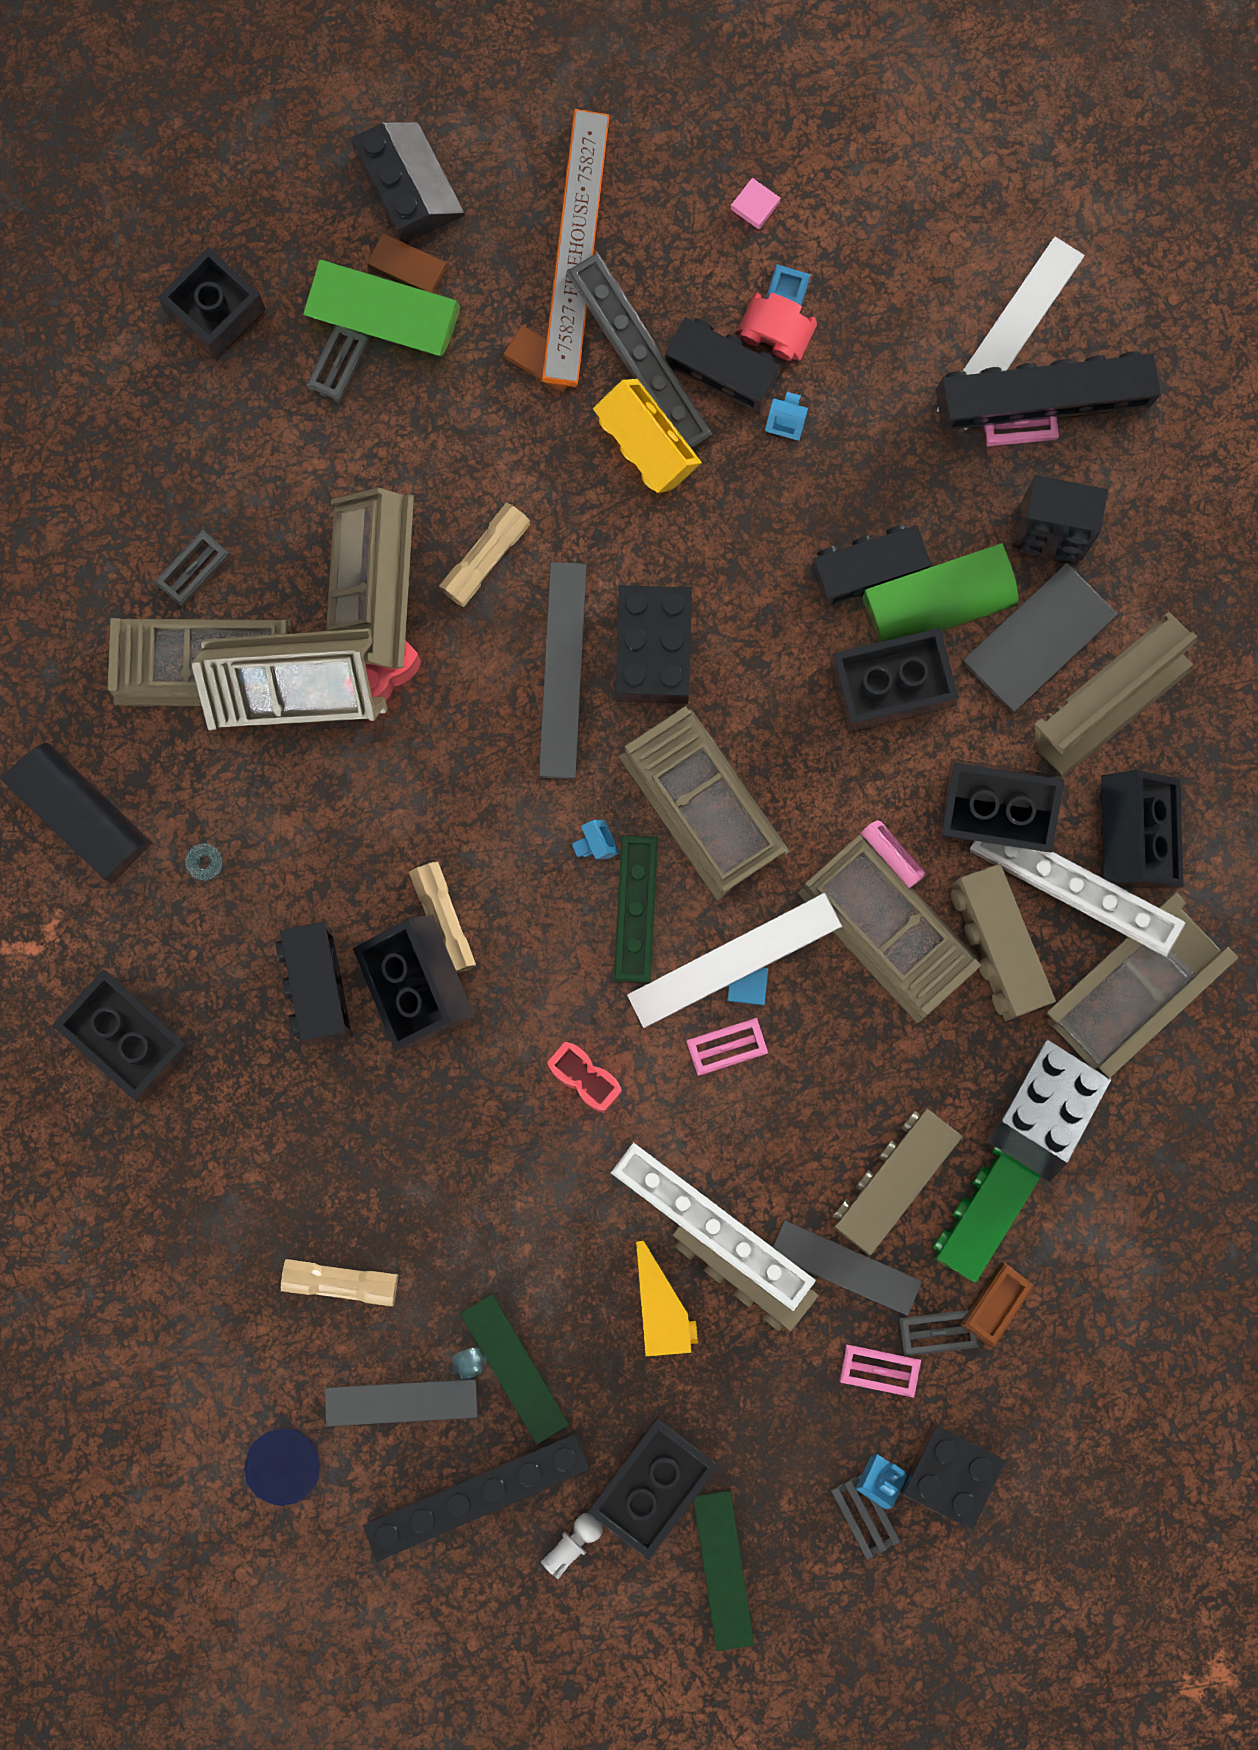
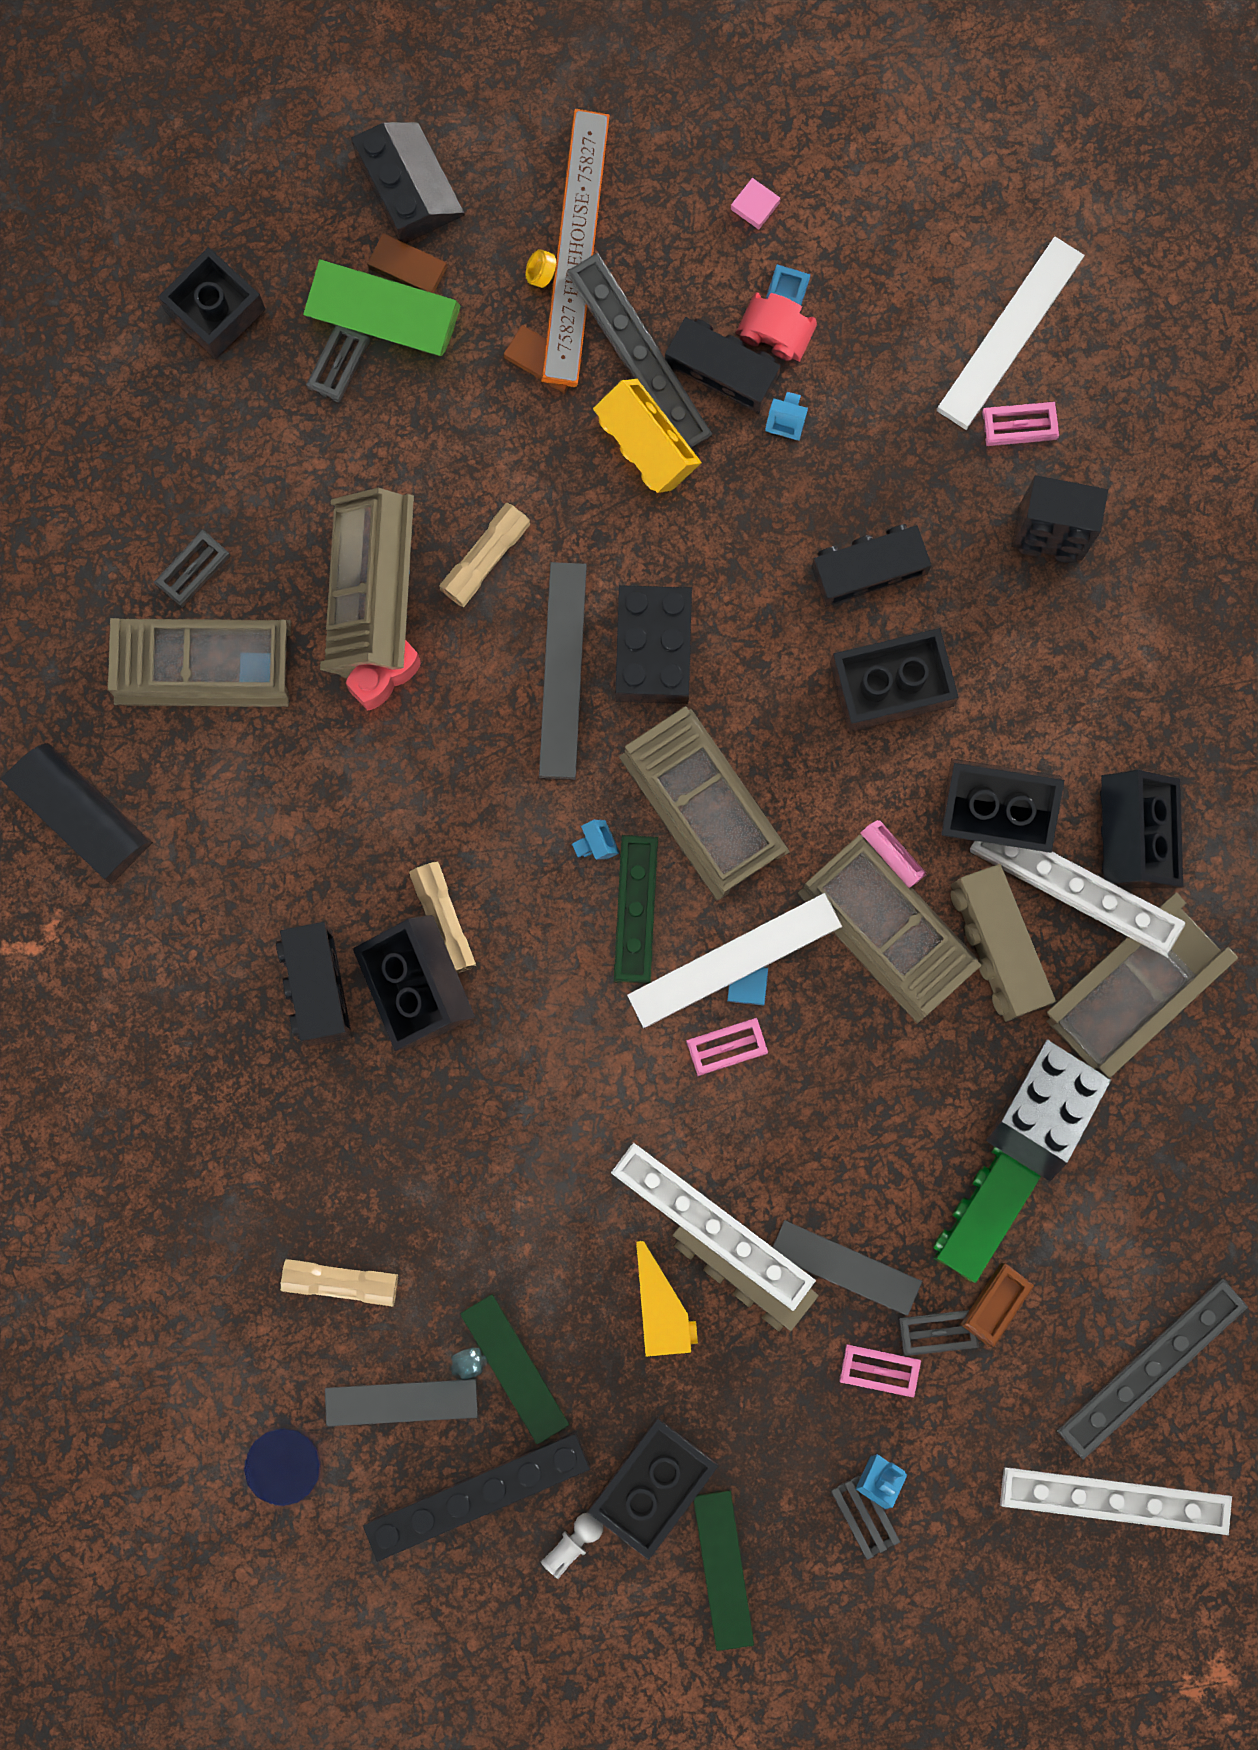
(122, 1036): black brick -> none
(196, 854): clear light blue plate -> none
(285, 679): dark tan piece -> none
(540, 268): none -> yellow tile
(576, 1071): coral brick -> none
(897, 1181): dark tan brick -> none
(943, 595): bright green brick -> none
(952, 1476): black brick -> none
(1039, 638): dark grey tile -> none
(1047, 391): black brick -> none
(1115, 696): dark tan piece -> none
(1116, 1501): none -> white tile
(1151, 1368): none -> dark grey tile

